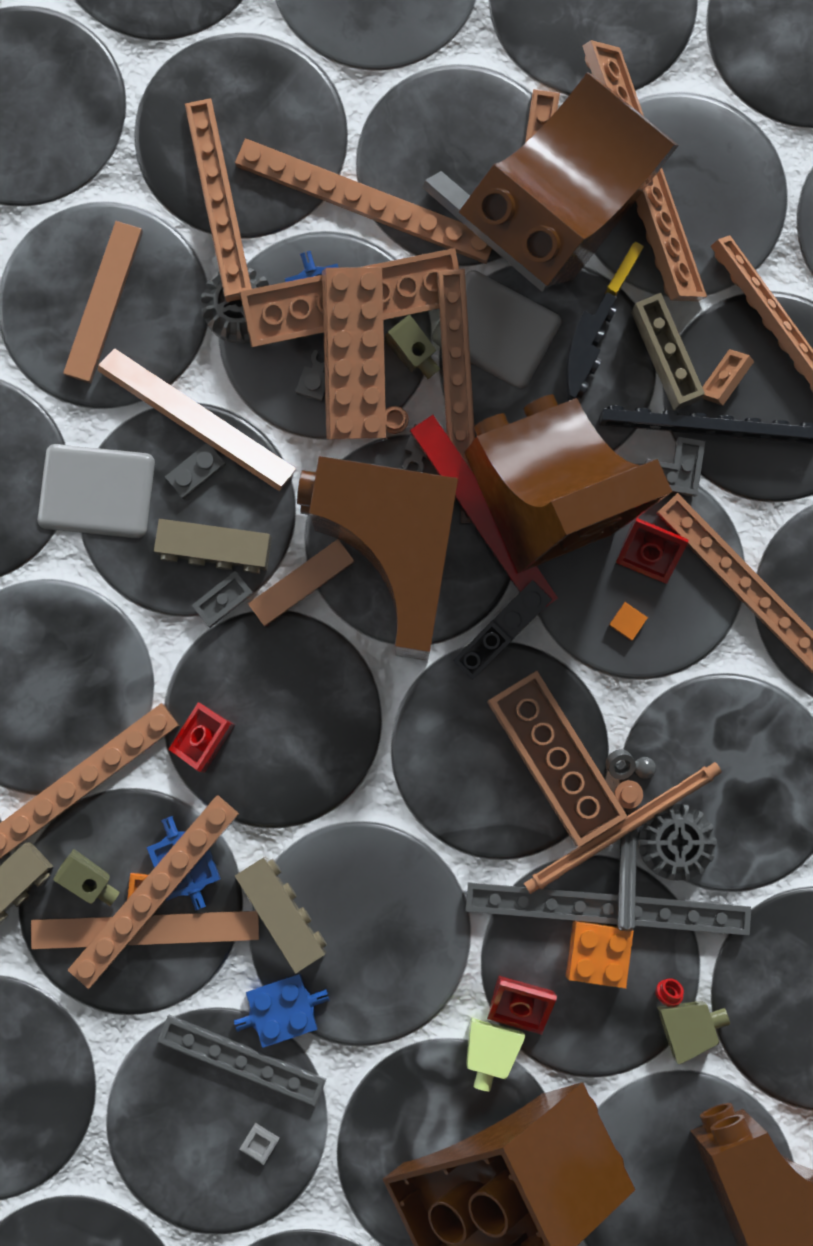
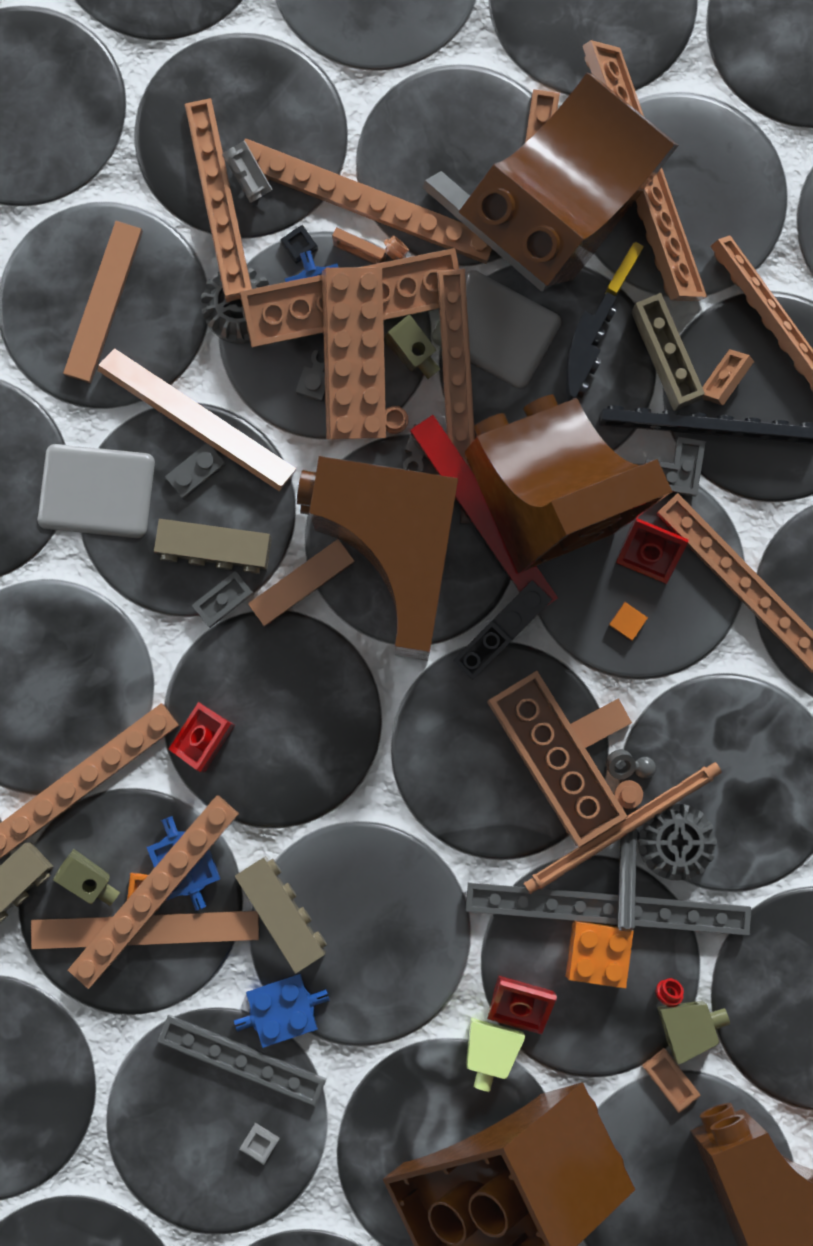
(247, 171): none -> light grey hinge
(298, 242): none -> black tile
(358, 247): none -> nougat tile
(395, 248): none -> nougat plate
(601, 723): none -> nougat tile
(671, 1080): none -> nougat tile

